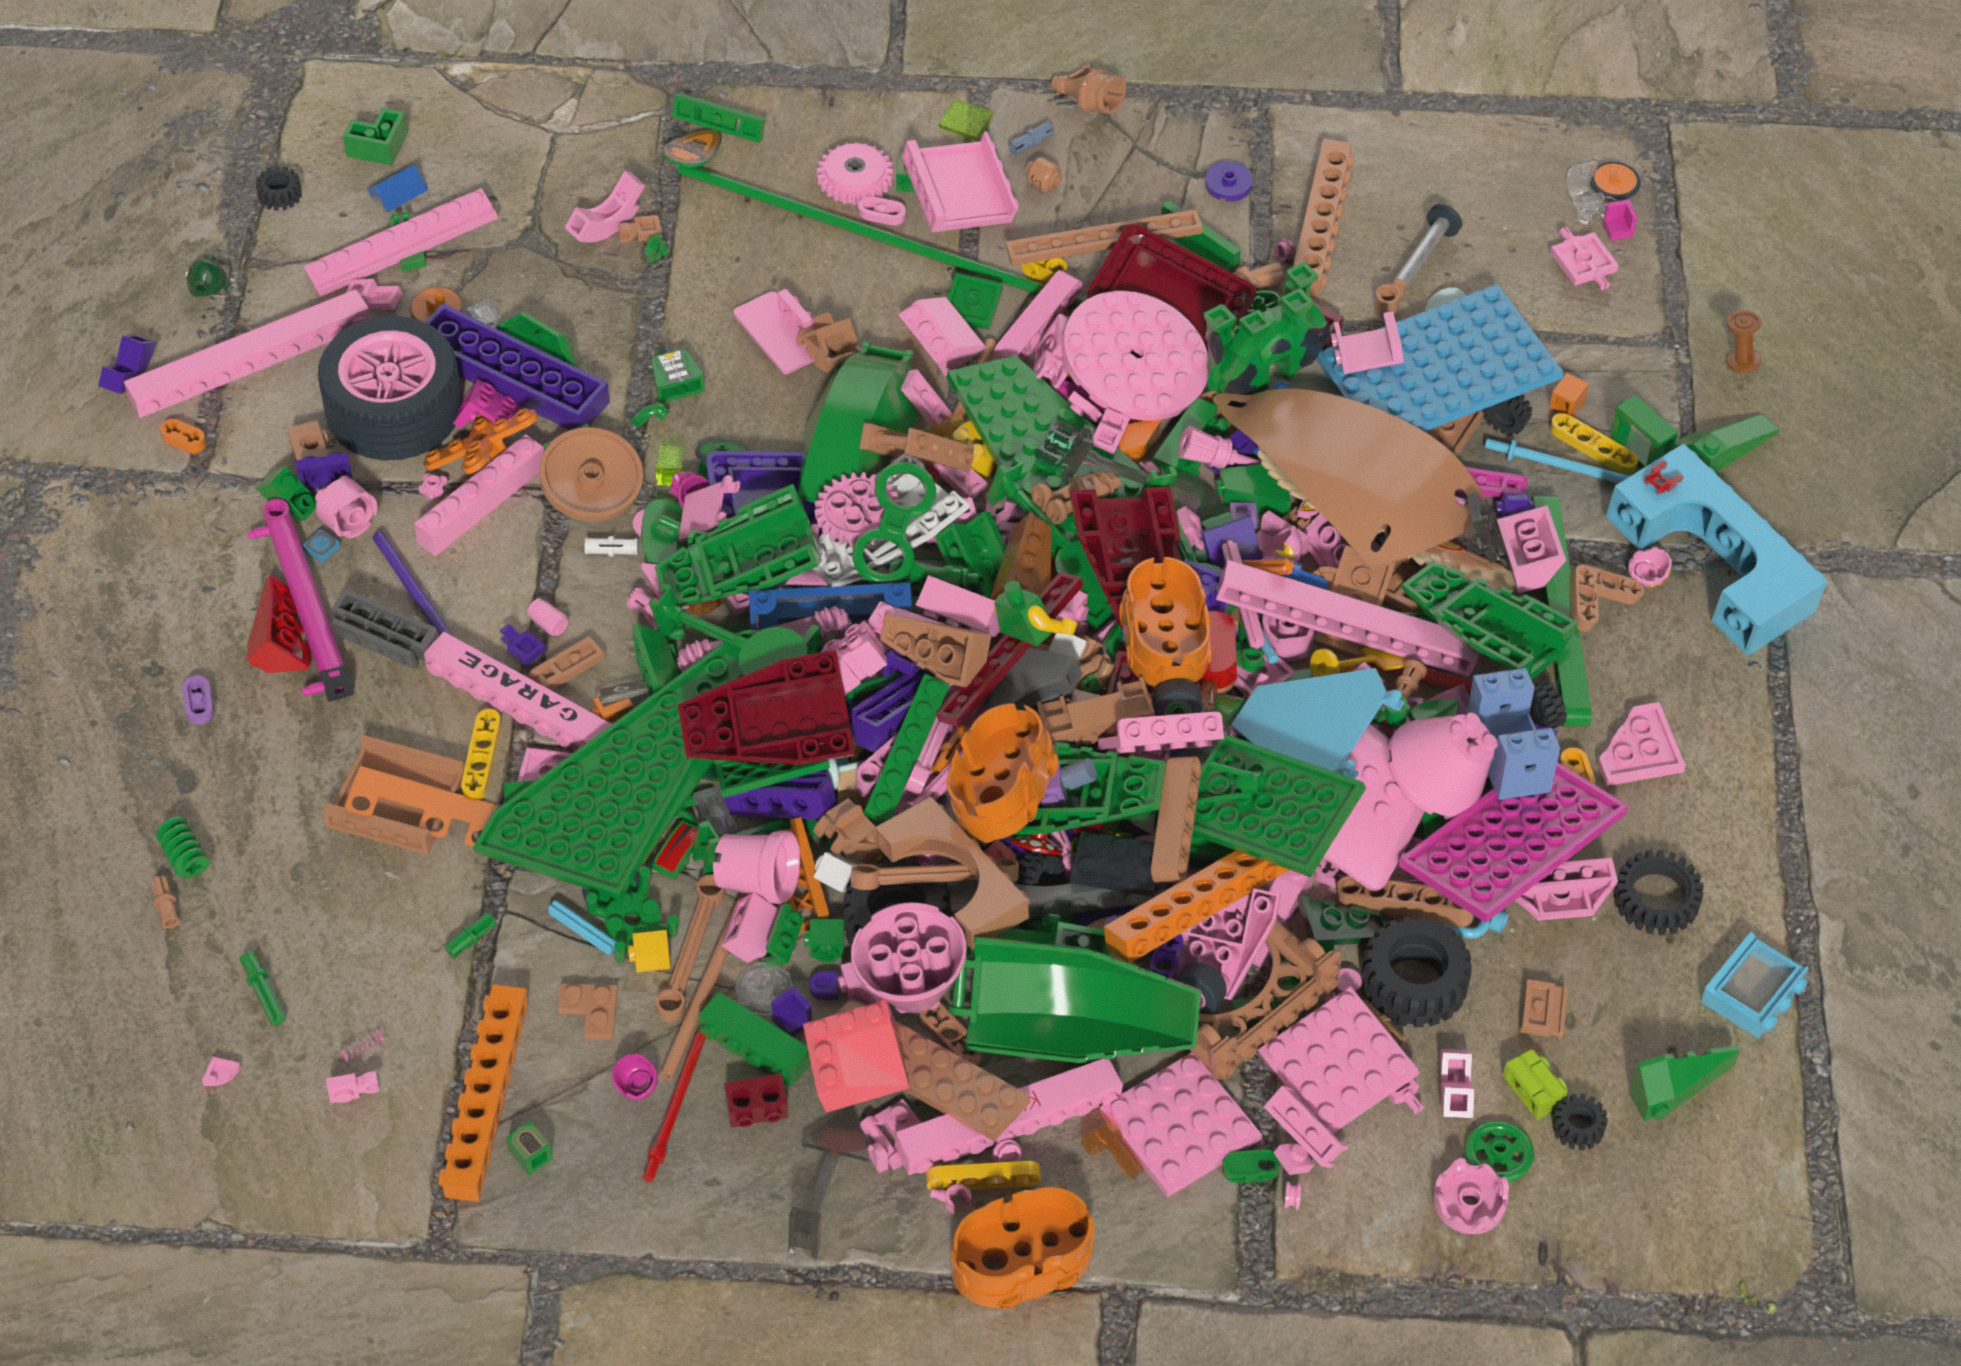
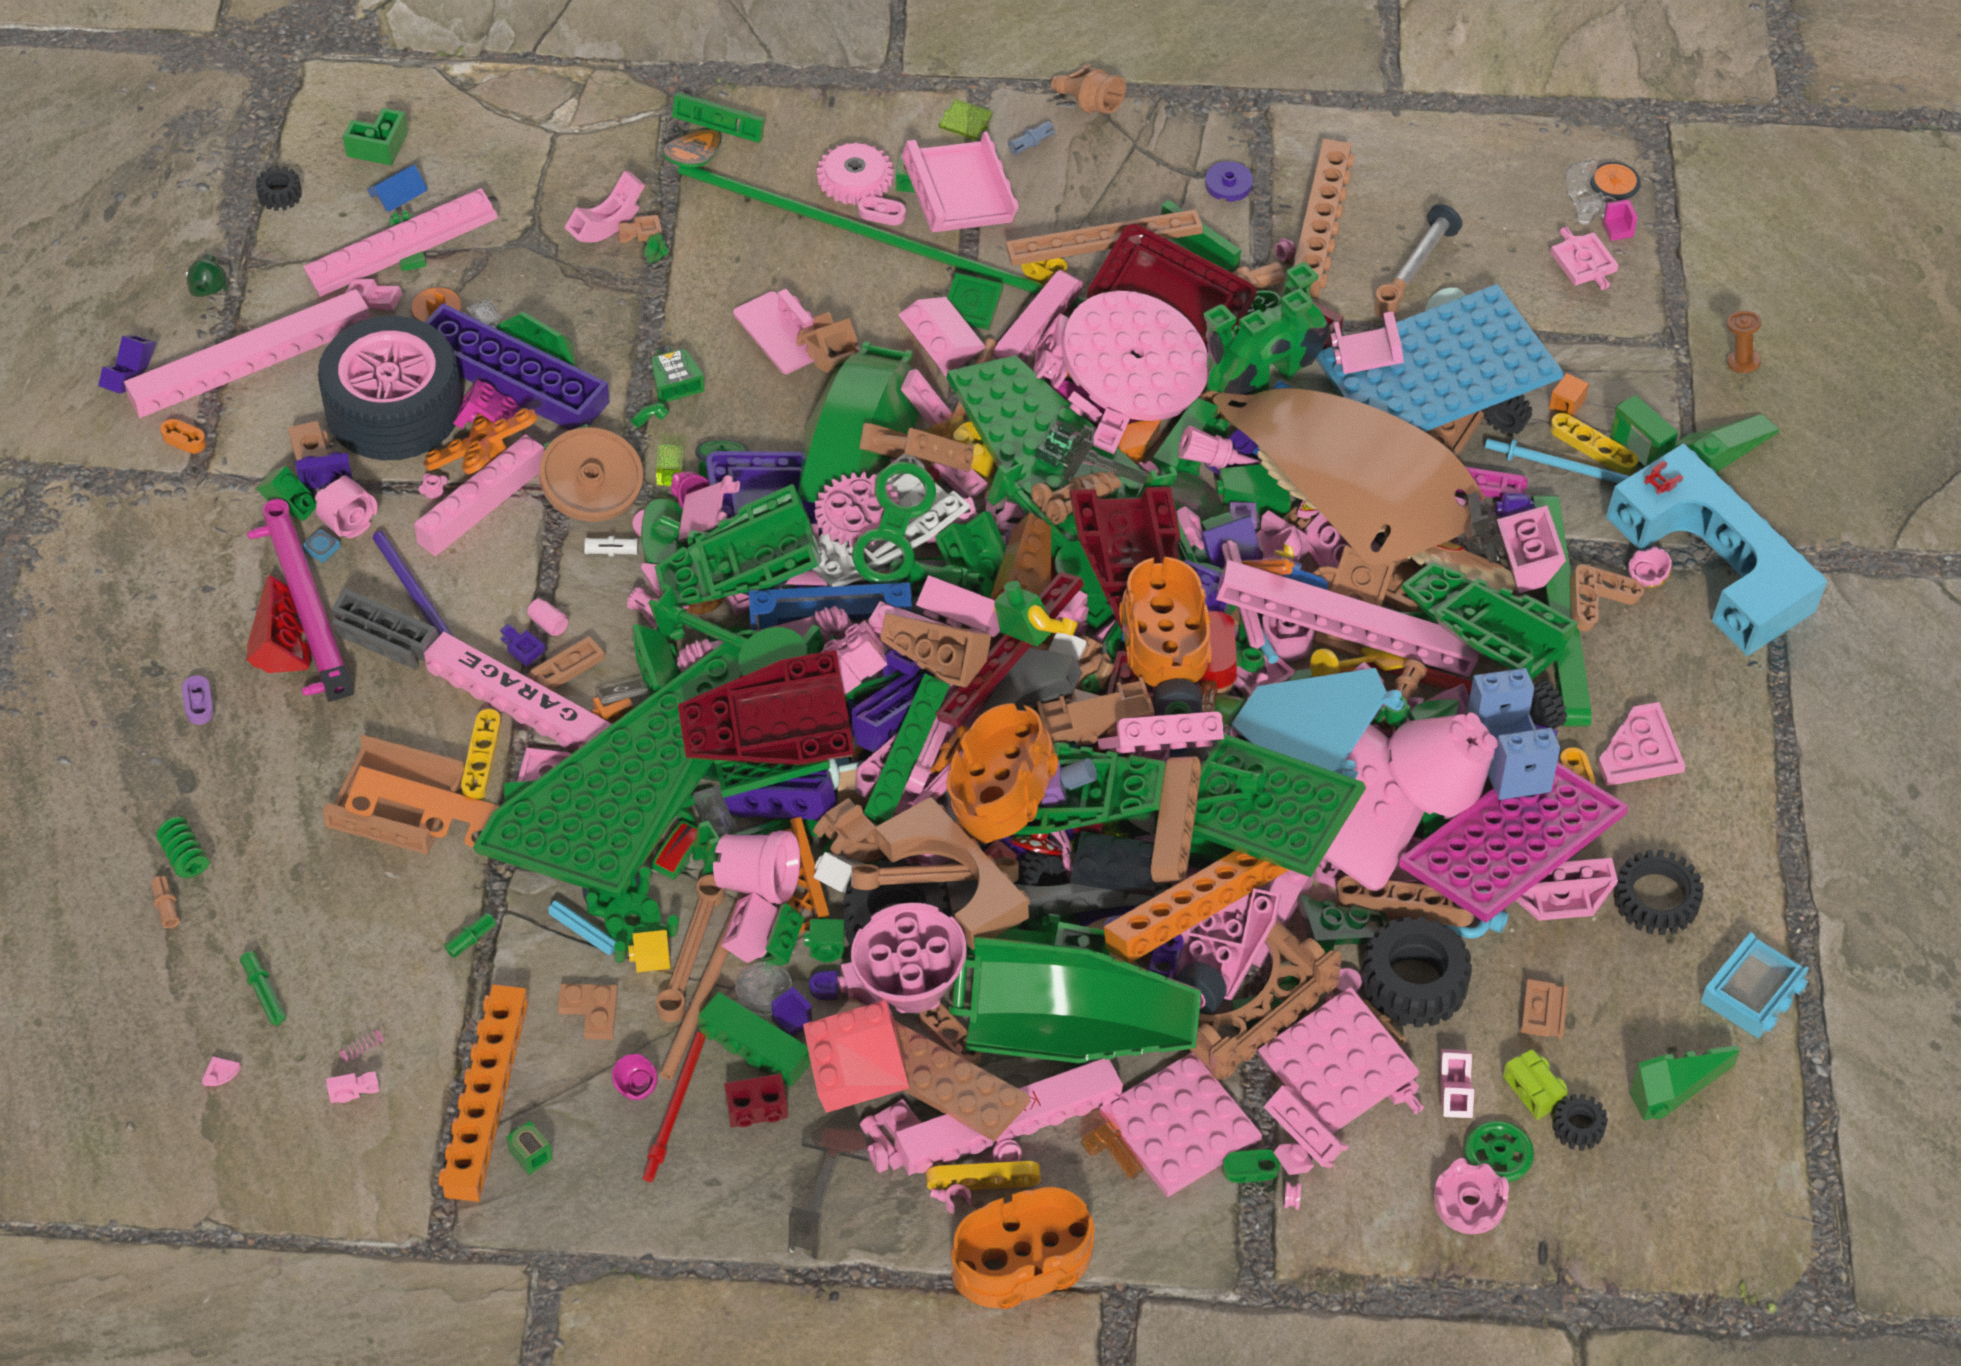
(1043, 174): nougat head -> none

